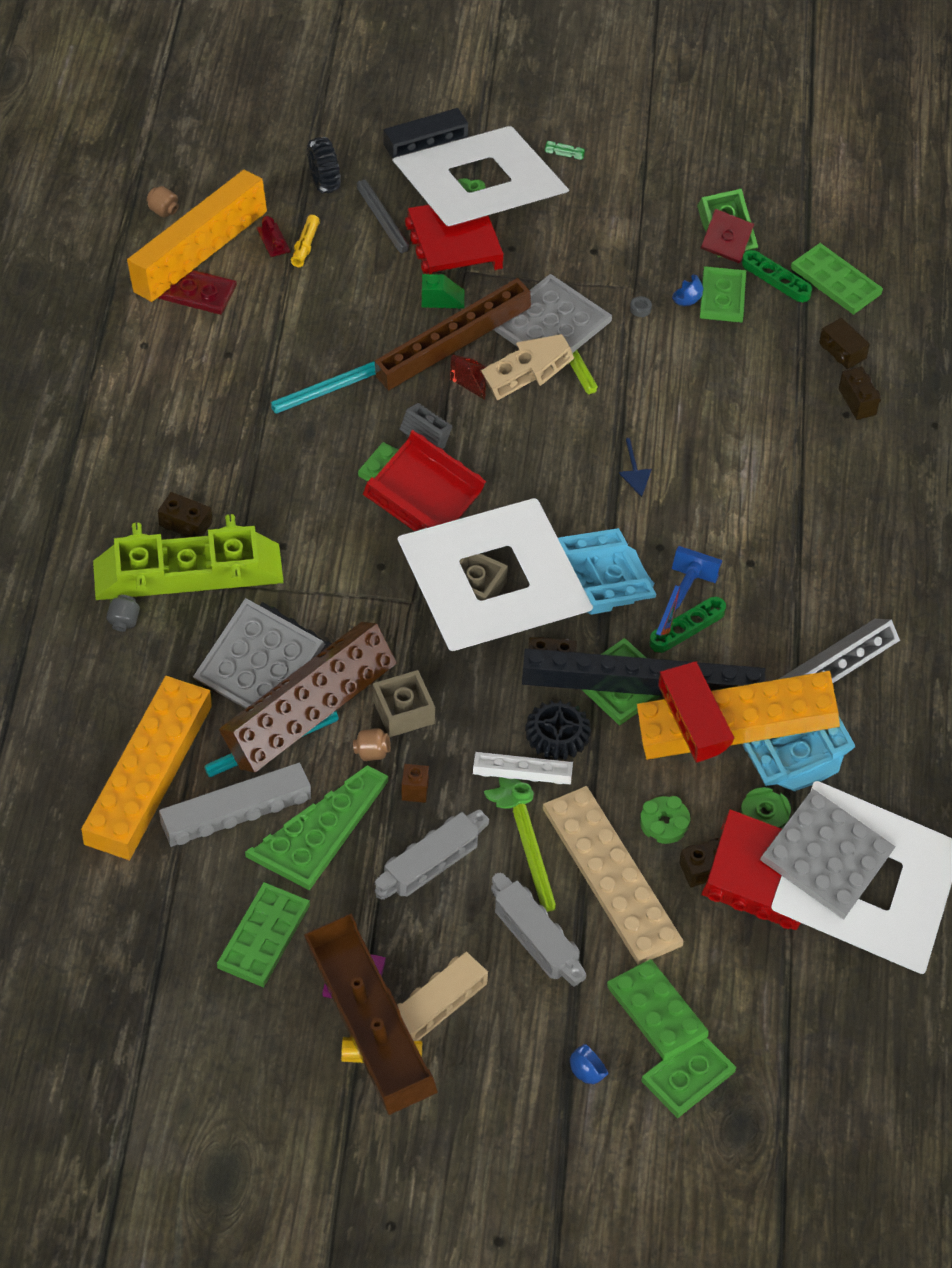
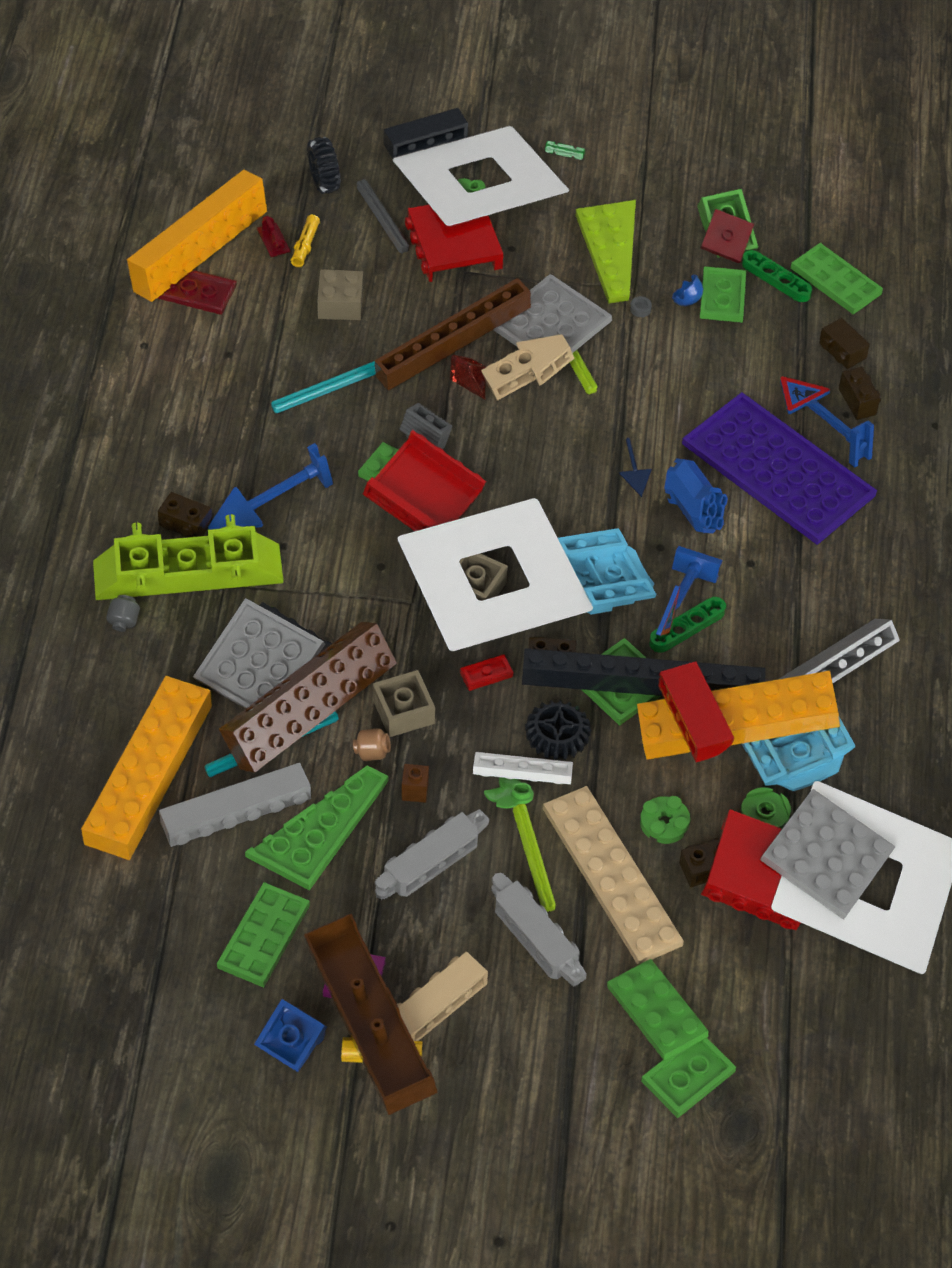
(162, 201): medium nougat head -> none
(244, 510): none -> blue piece
(291, 1035): none -> blue slope
(340, 294): none -> dark tan brick
(441, 292): green slope -> none
(486, 672): none -> red plate
(587, 1065): blue hair -> none
(609, 239): none -> lime wing
(695, 496): none -> blue brick
(779, 468): none -> dark purple plate
(802, 394): none -> blue piece

